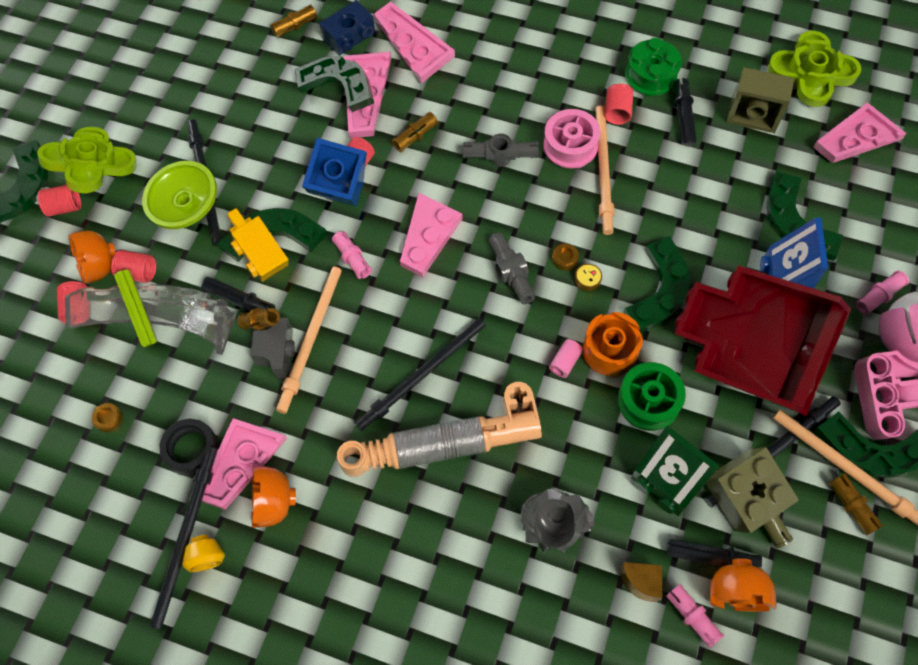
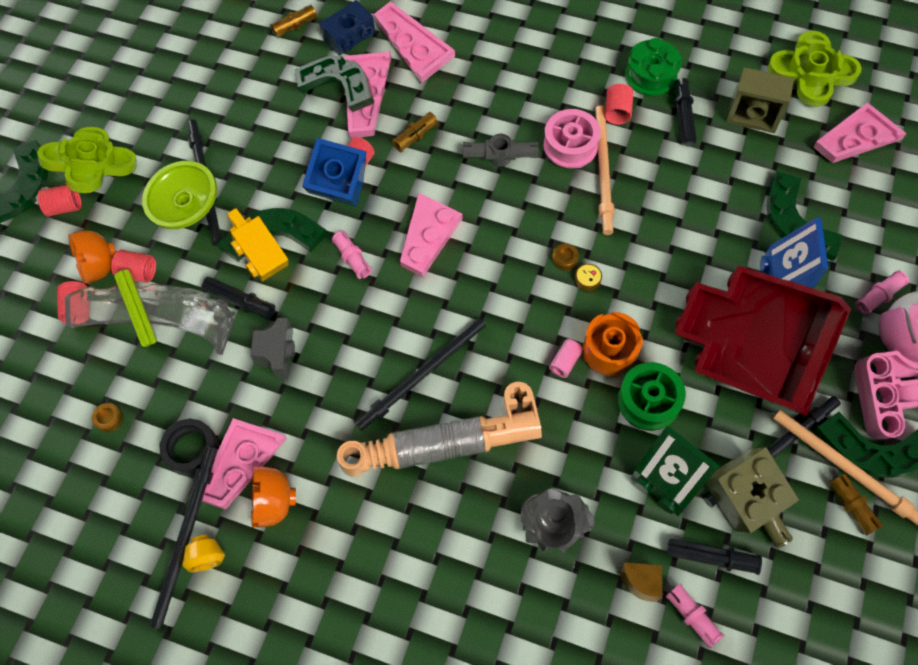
(258, 319): pearl gold pin -> none
(291, 385): light nougat bar -> none
(512, 268): dark grey pin -> none
(672, 290): dark green plate -> none
(743, 587): orange cylinder -> none

